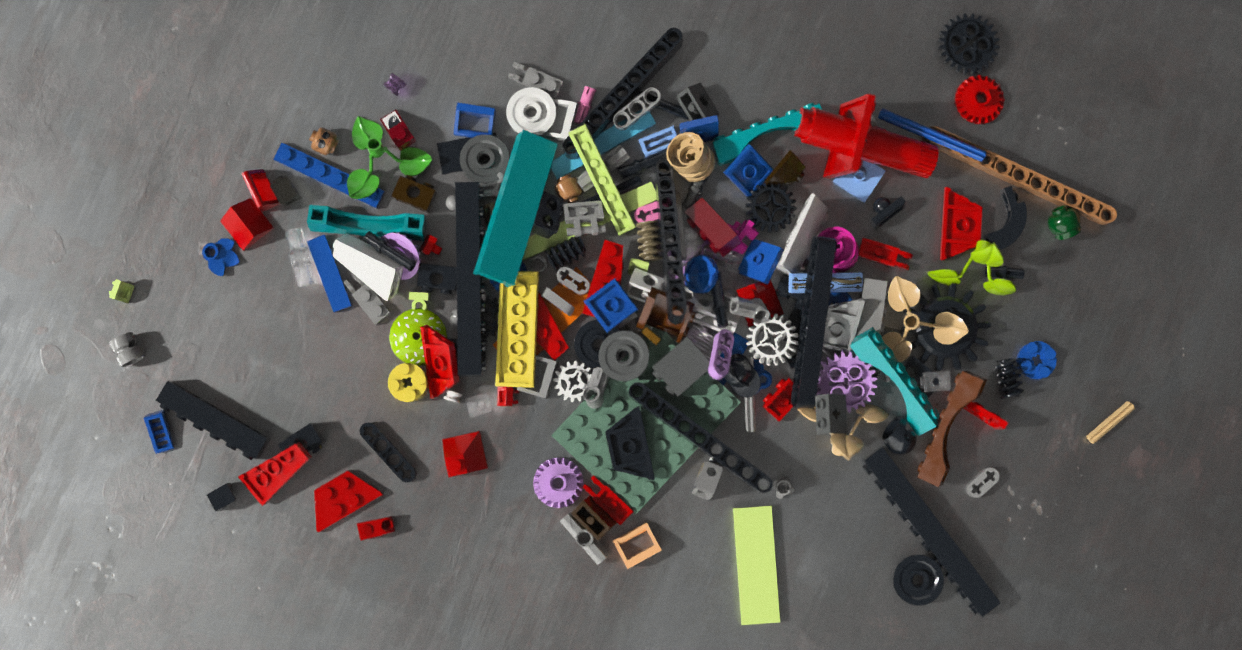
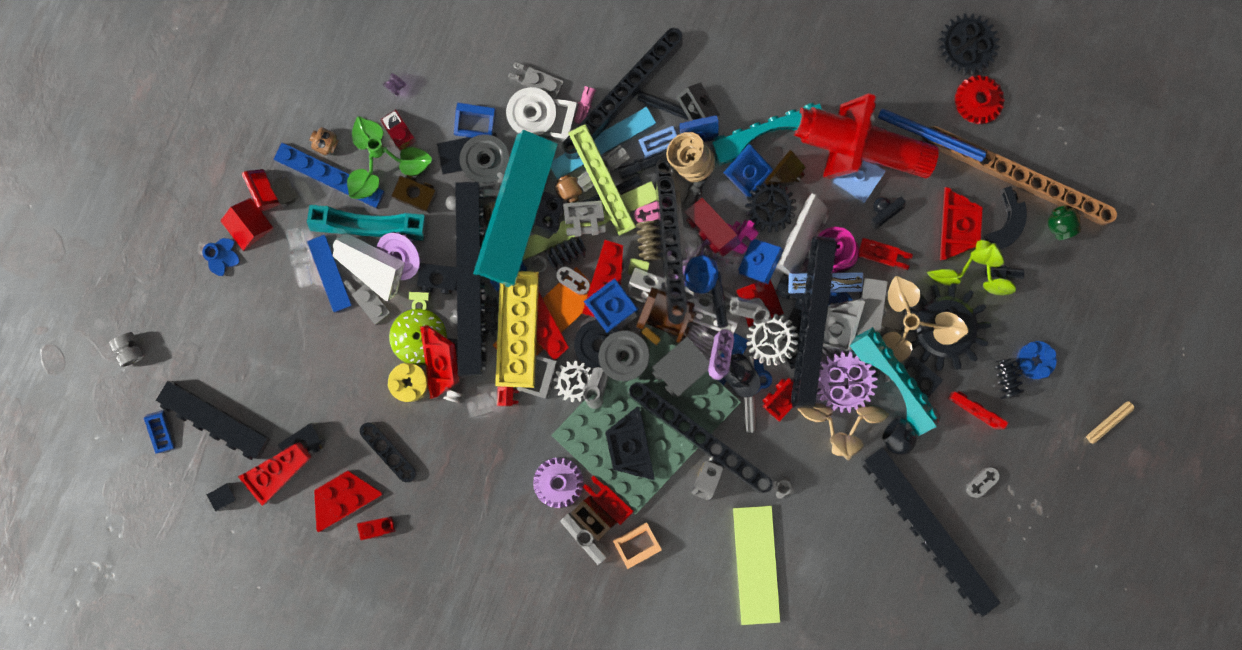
(121, 291): yellowish green tile -> none
(387, 249): black pin -> none
(429, 246): red tile -> none
(464, 454): red slope -> none
(558, 301): light grey beam -> none
(640, 100): light grey beam -> none
(831, 414): dark grey brick -> none
(927, 381): clear brick -> none
(931, 583): black gear -> none
(936, 464): reddish brown arch -> none

